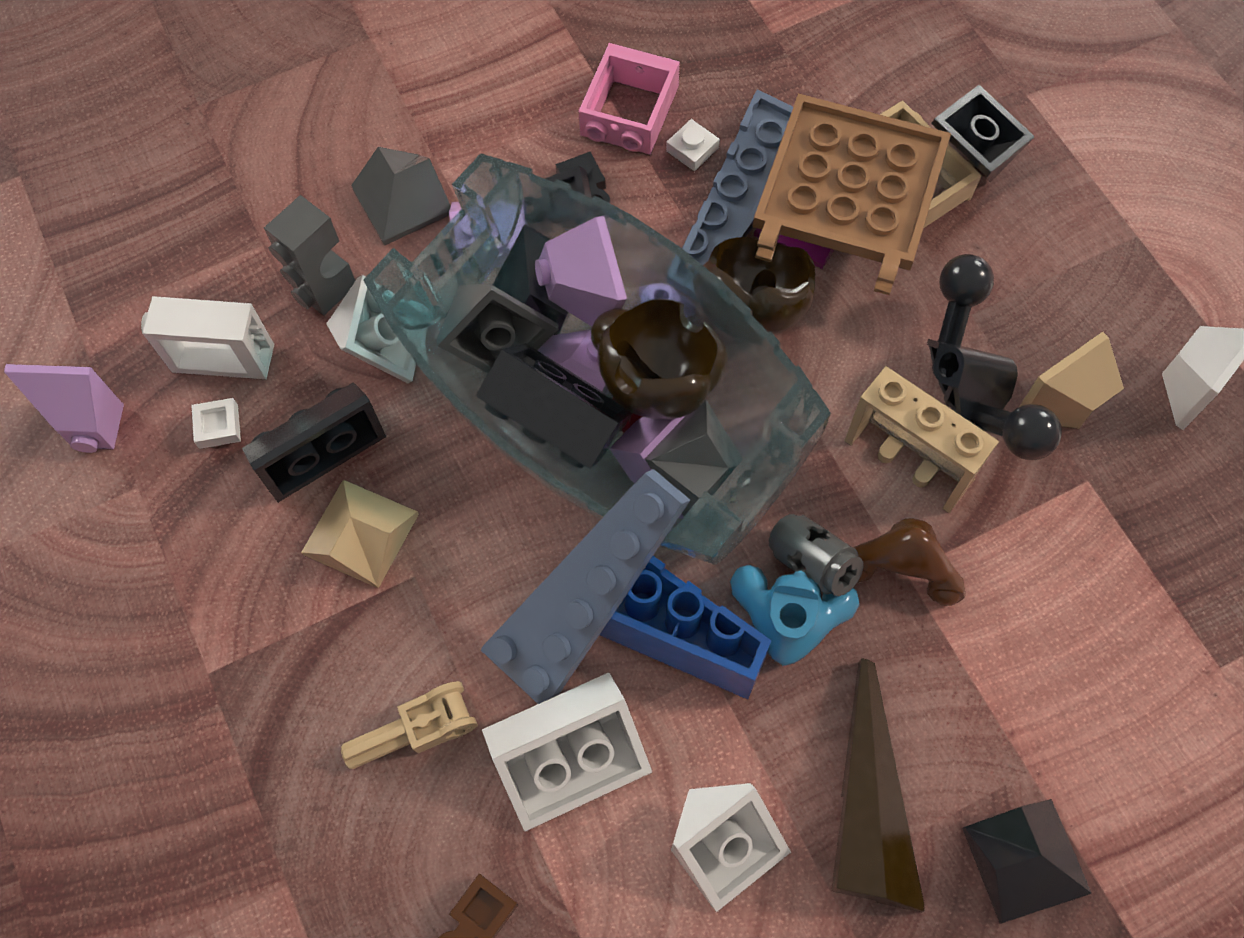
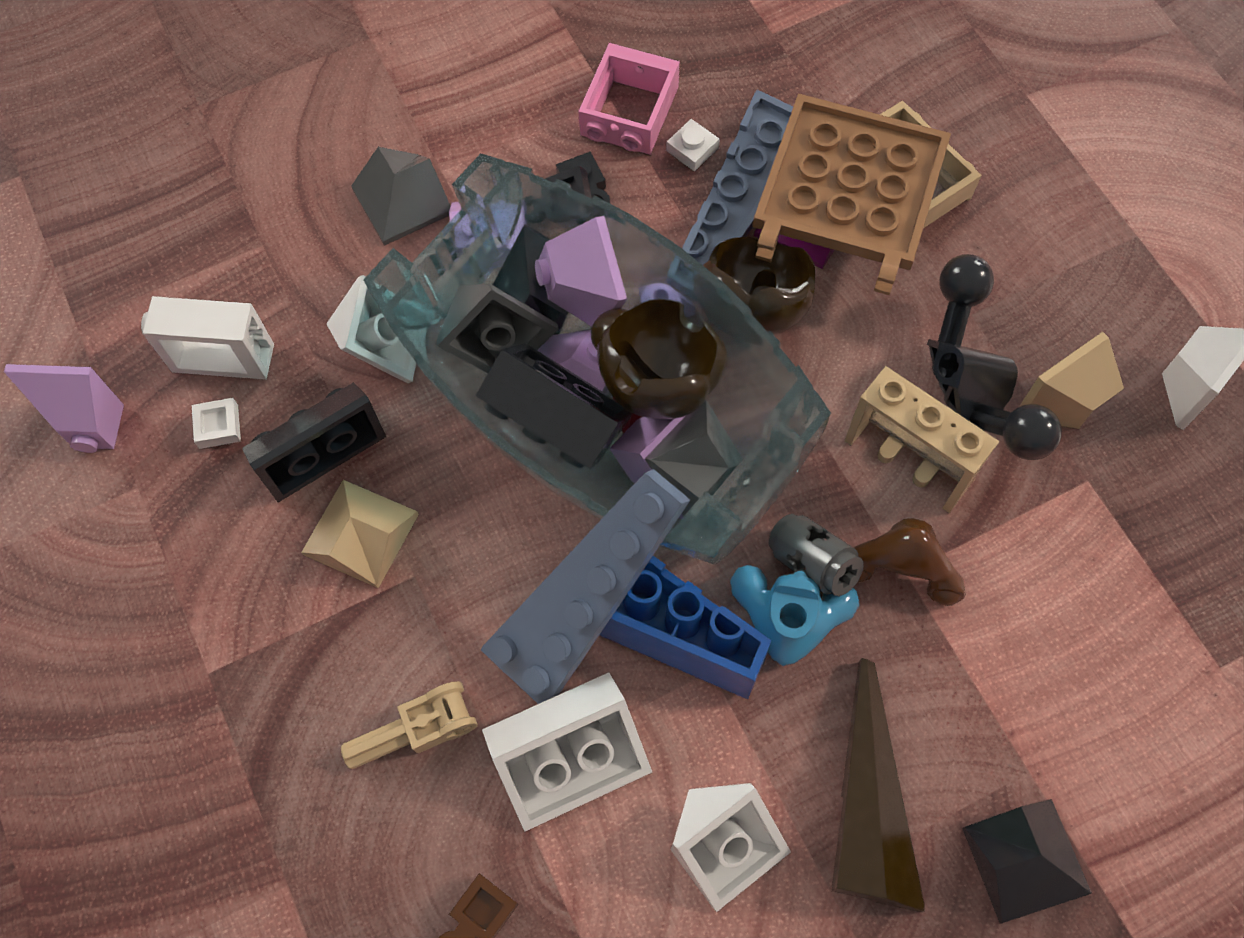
(303, 245): dark grey arch -> none
(983, 132): black slope -> none

